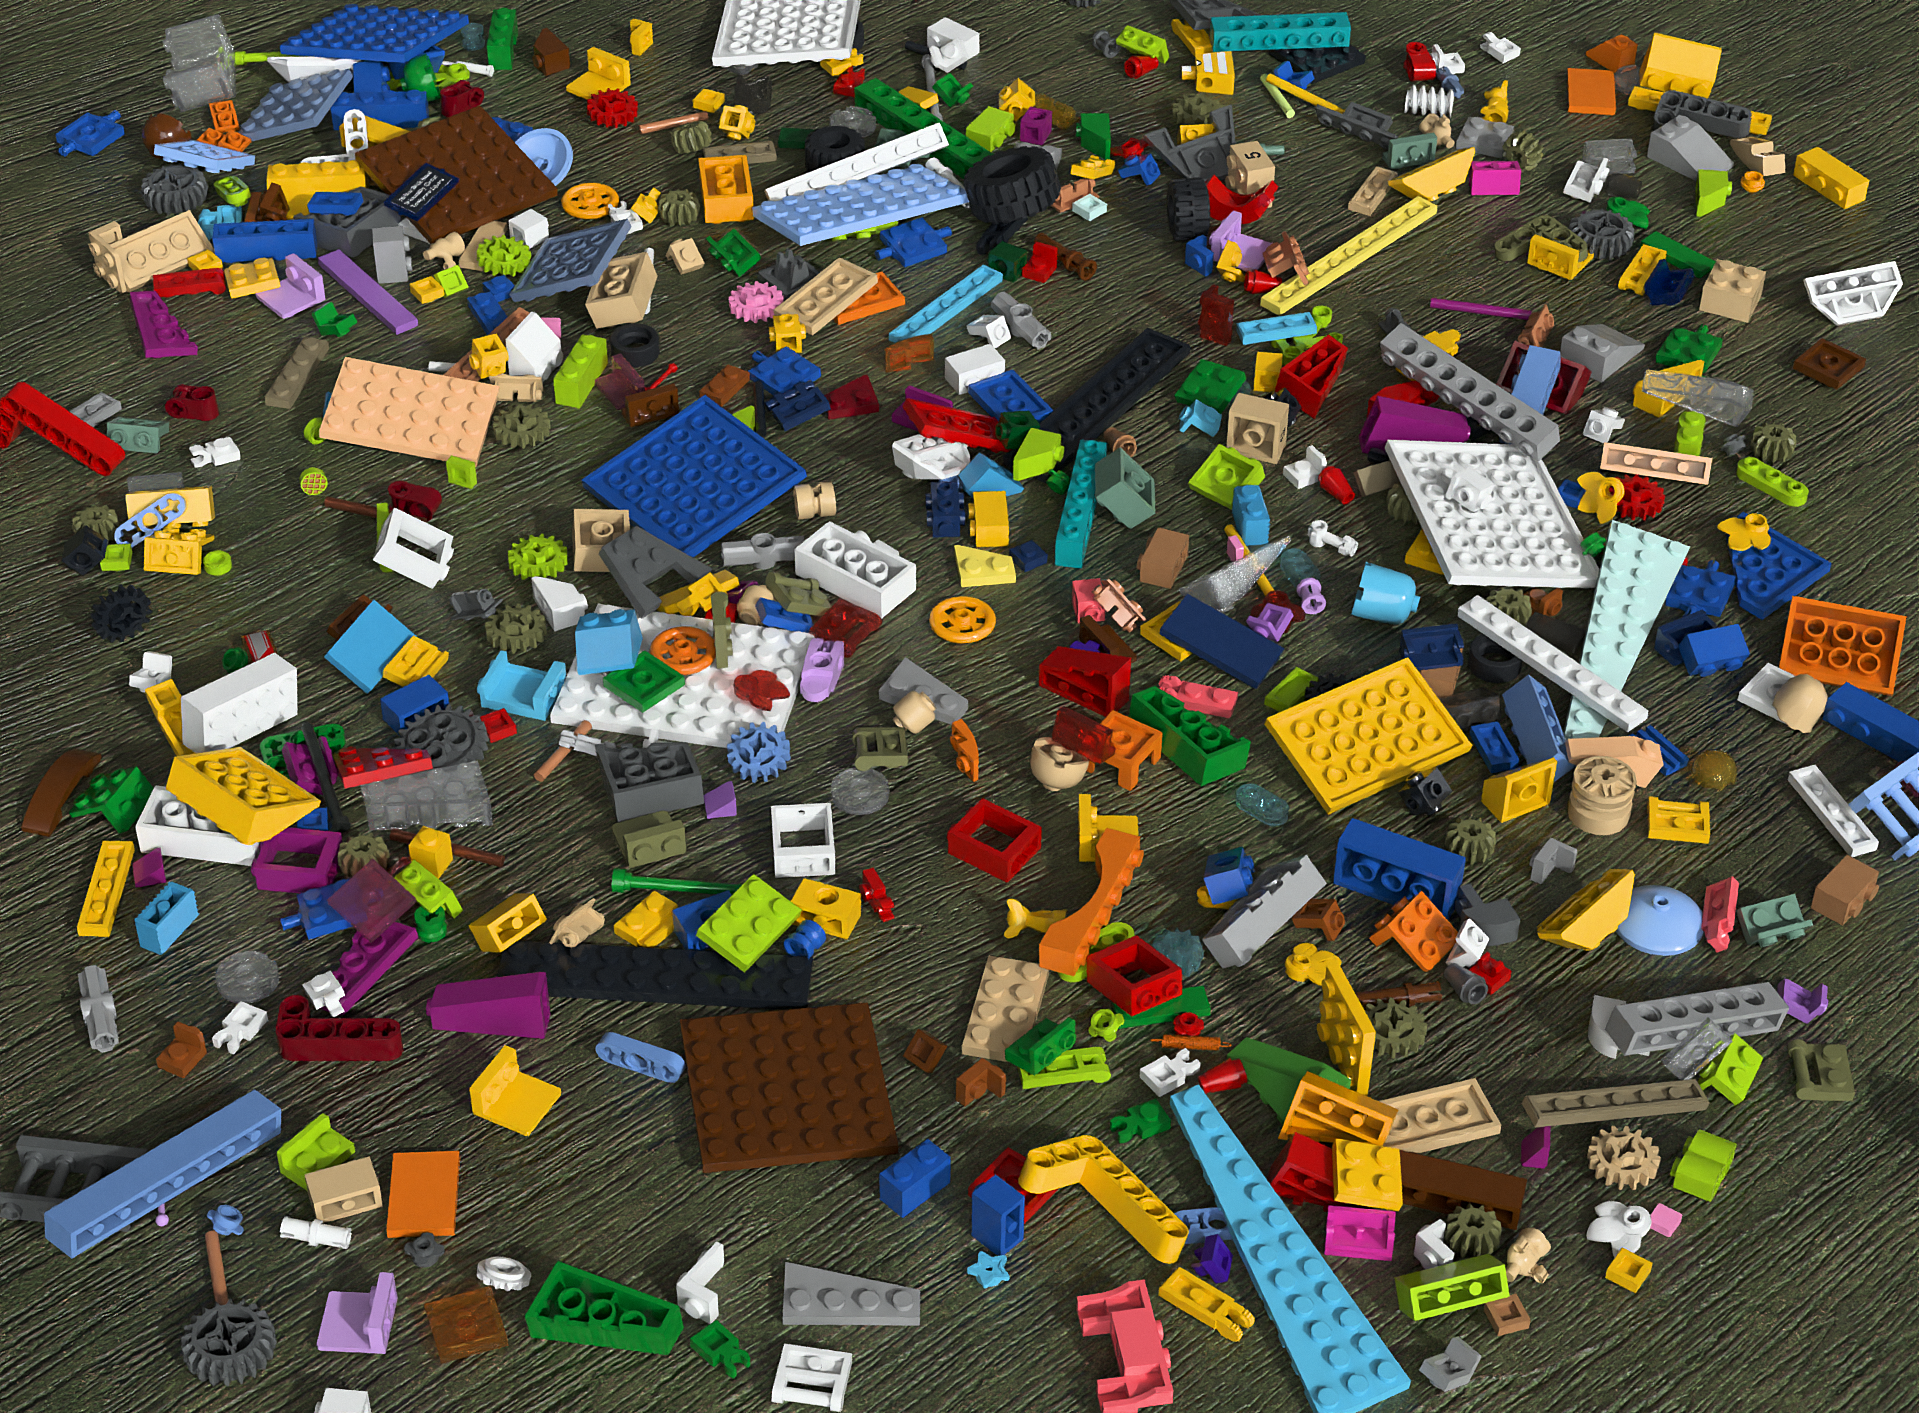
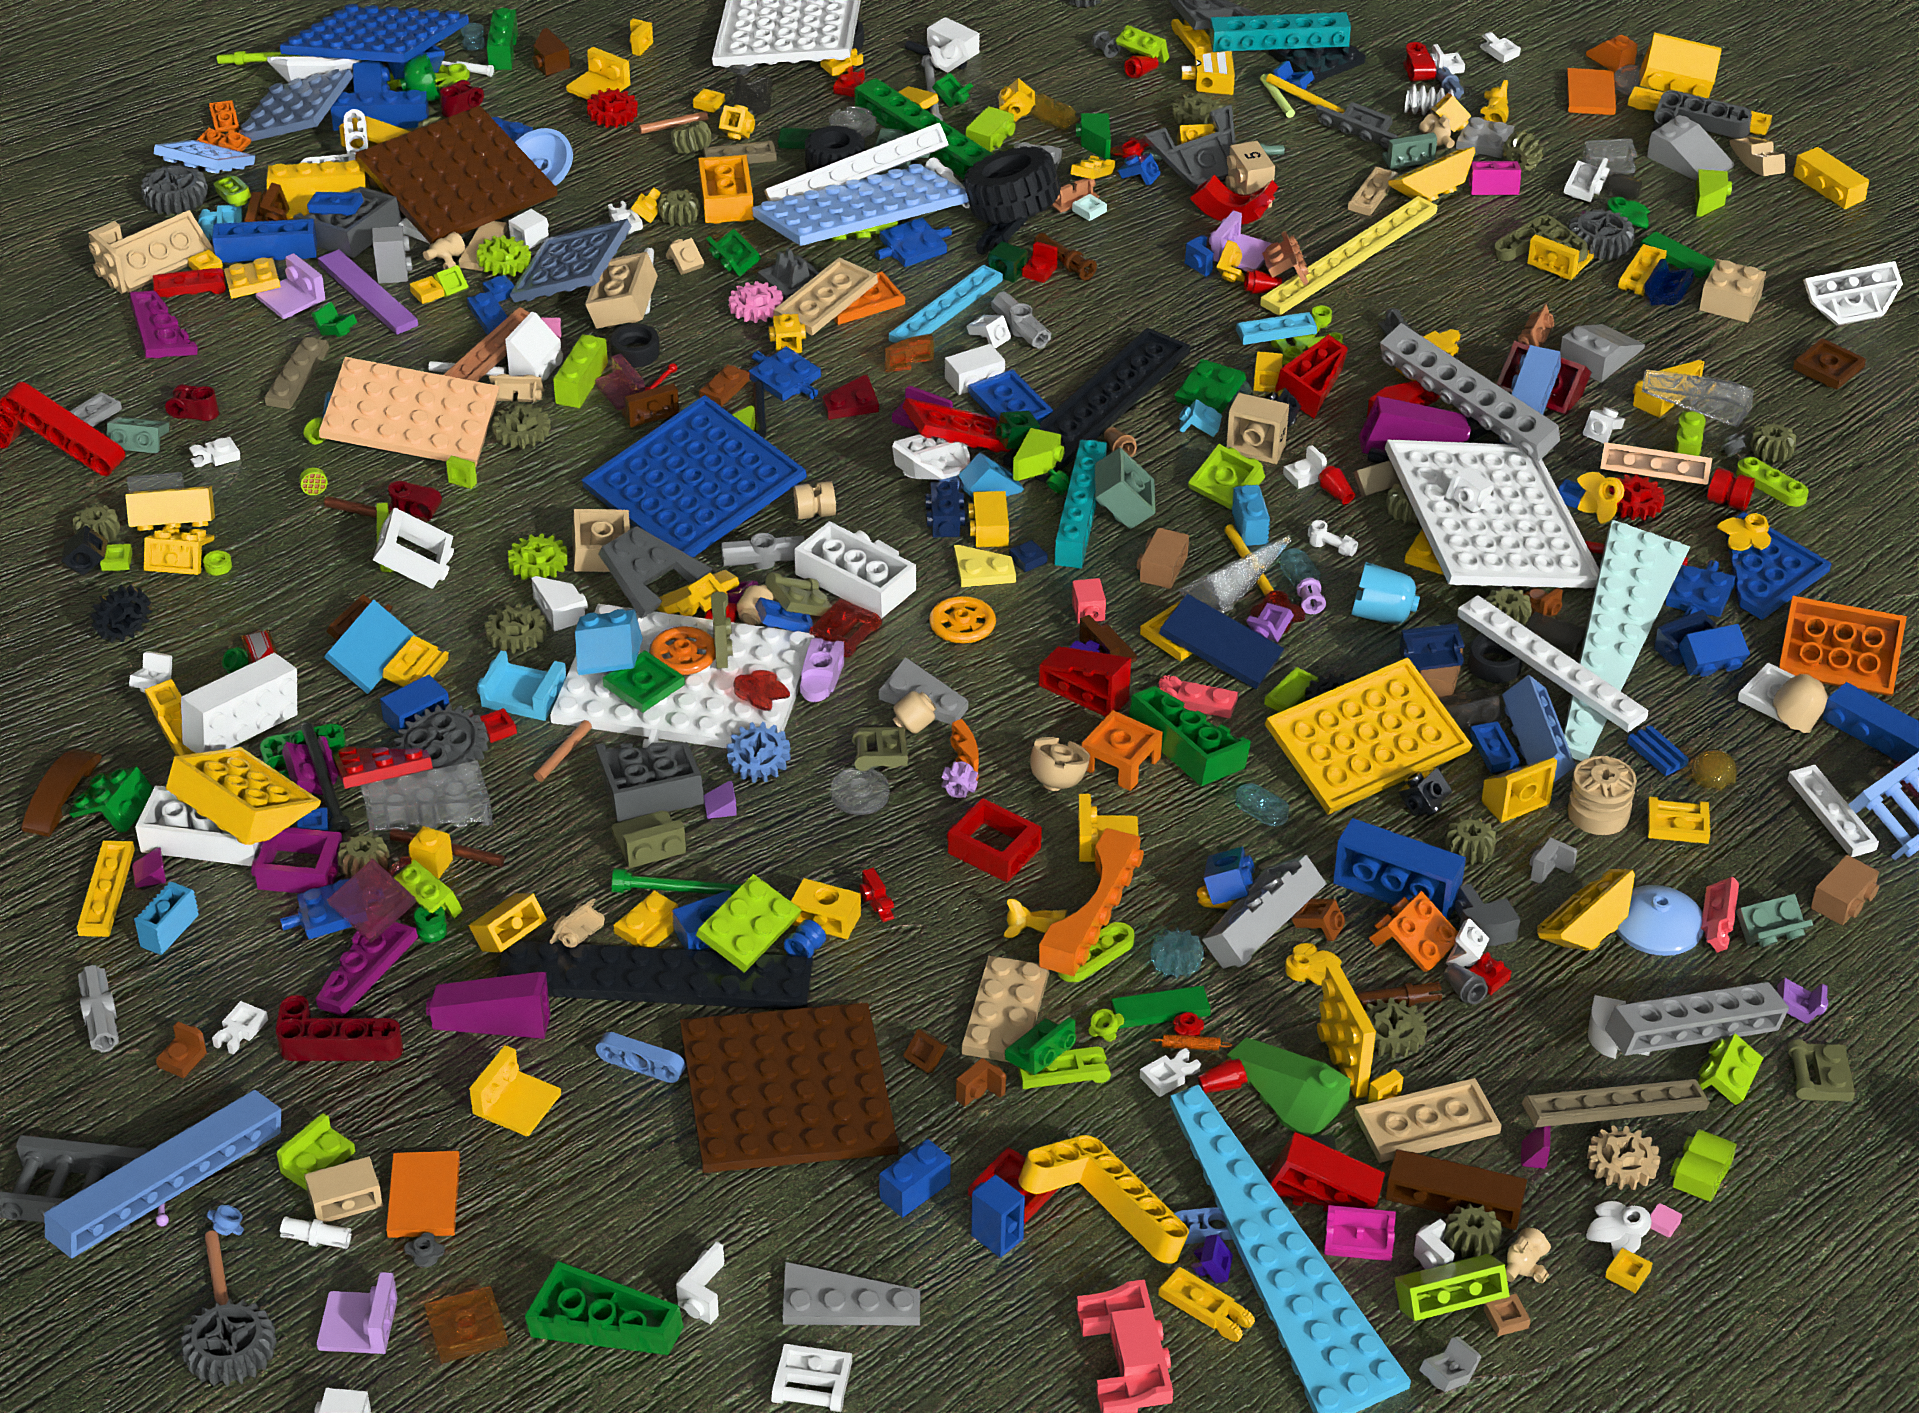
(90, 134): blue plate -> none
(163, 130): reddish brown cylinder -> none
(163, 503): beam -> none
(201, 63): clear windscreen -> none
(247, 977): clear tile -> none
(325, 991): white plate -> none
(421, 191): piece -> none
(473, 604): dark grey hinge -> none
(488, 356): yellow brick -> none
(503, 1273): white gear -> none
(582, 742): light grey axle -> none
(590, 200): light orange plate -> none
(719, 1345): green plate -> none
(797, 405): dark blue plate -> none
(804, 859): white window -> none
(959, 779): none -> lavender gear
(985, 1277): medium azure plate -> none
(1036, 126): magenta brick -> none
(1083, 735): clear red bracket -> none
(1109, 965): red window -> none
(1112, 595): hinge -> none
(1145, 1119): green plate -> none
(1188, 208): black tyre -> none
(1216, 316): clear red bracket -> none
(1234, 548): bright pink piece -> none
(1333, 1111): light orange wedge -> none
(1367, 1175): yellow plate -> none
(1385, 1086): none -> yellow plate
(1453, 110): none -> yellow brick
(1480, 308): magenta bar -> none
(1593, 544): green plate -> none
(1640, 754): light nougat slope -> none
(1689, 346): green plate -> none
(1696, 1050): clear plate -> none
(1734, 490): none -> red wheel
(1752, 181): light orange plate -> none

